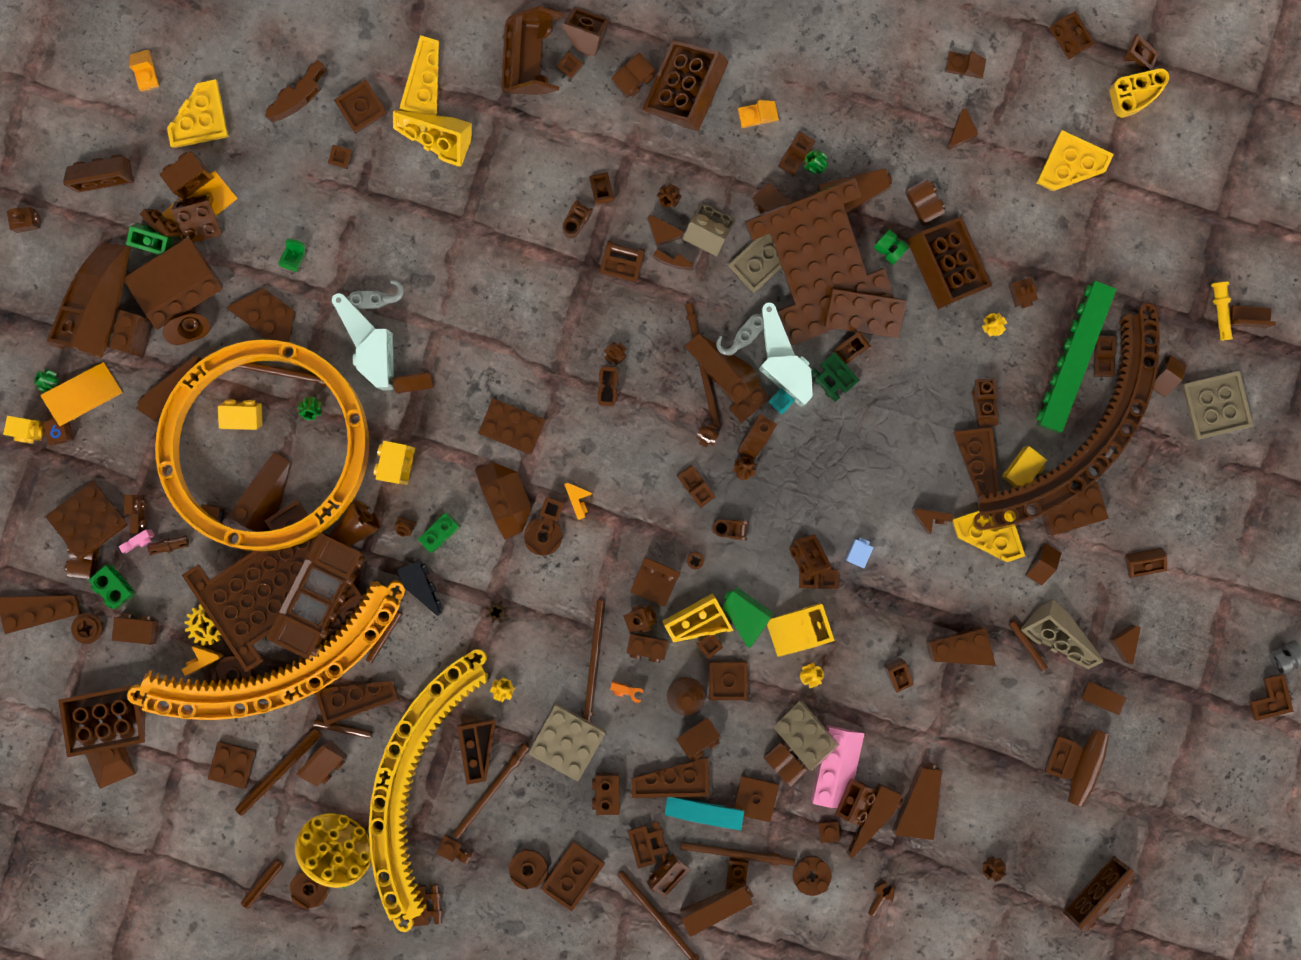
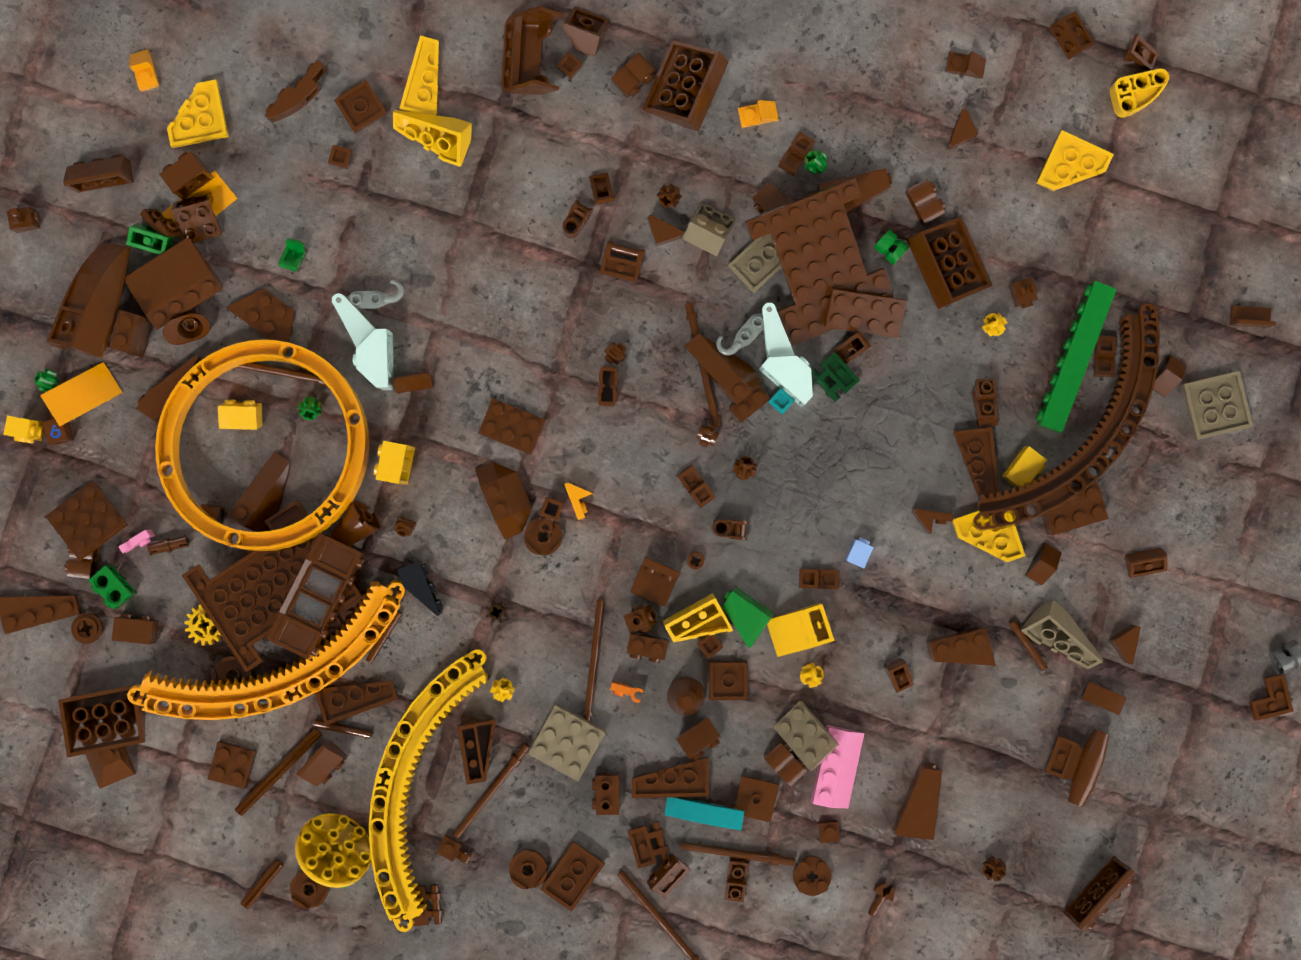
(135, 507): reddish brown plate -> none
(205, 657): light orange slope -> none
(439, 532): green brick -> none
(678, 262): reddish brown slope -> none
(715, 908): reddish brown slope -> none
(757, 436): reddish brown slope -> none
(809, 556): reddish brown bracket -> none
(856, 802): reddish brown brick -> none
(880, 812): reddish brown slope -> none
(1222, 302): yellow pin -> none

